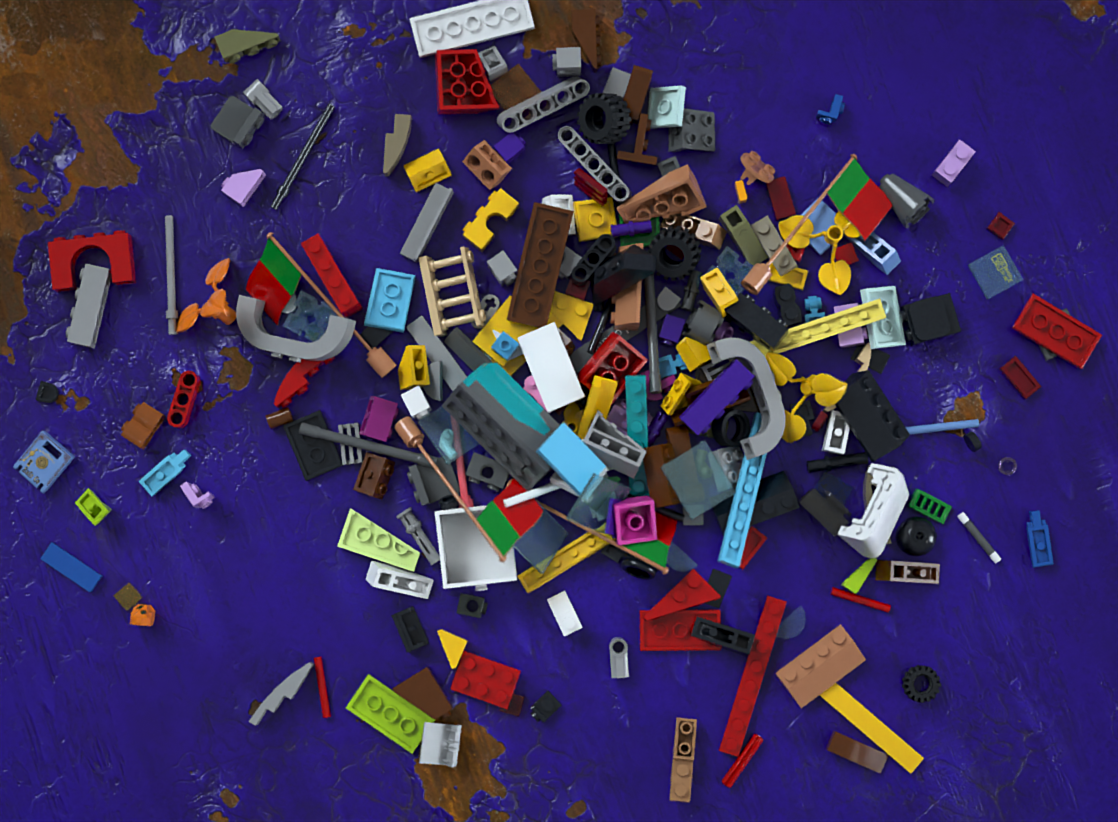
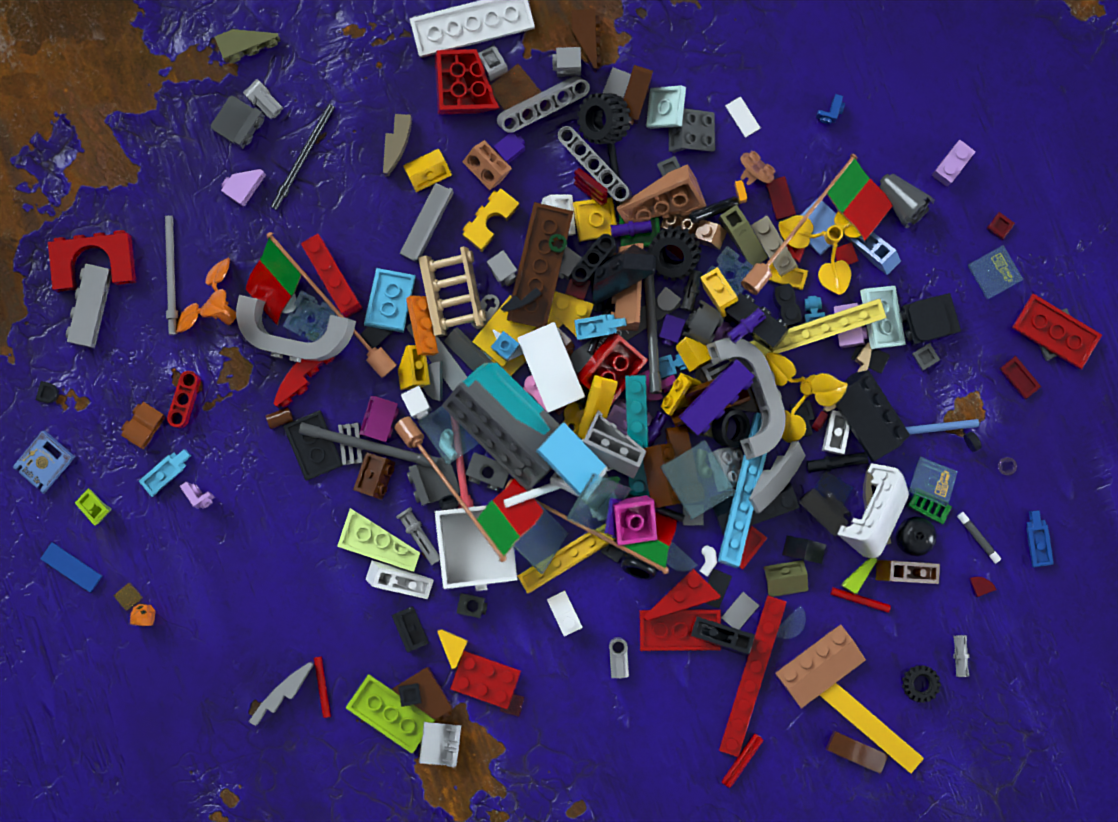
(410, 694): none -> black tile
(422, 325): none -> orange plate
(515, 303): none -> black slope
(545, 707): black bracket -> none
(560, 237): none -> dark green bush
(597, 326): none -> medium azure hinge
(641, 144): reddish brown bracket -> none
(682, 760): medium nougat slope -> none
(710, 558): none -> white arm
(713, 209): none -> black axle
(740, 611): none -> light grey sticker
(743, 116): none -> white sticker
(746, 325): none -> dark purple pin
(775, 480): none -> light grey slope
(786, 578): none -> olive panel
(804, 549): none -> black slope
(925, 357): none -> dark grey plate
(933, 481): none -> clear light blue tile
(961, 655): none -> light grey pin
(981, 585): none -> dark red tile

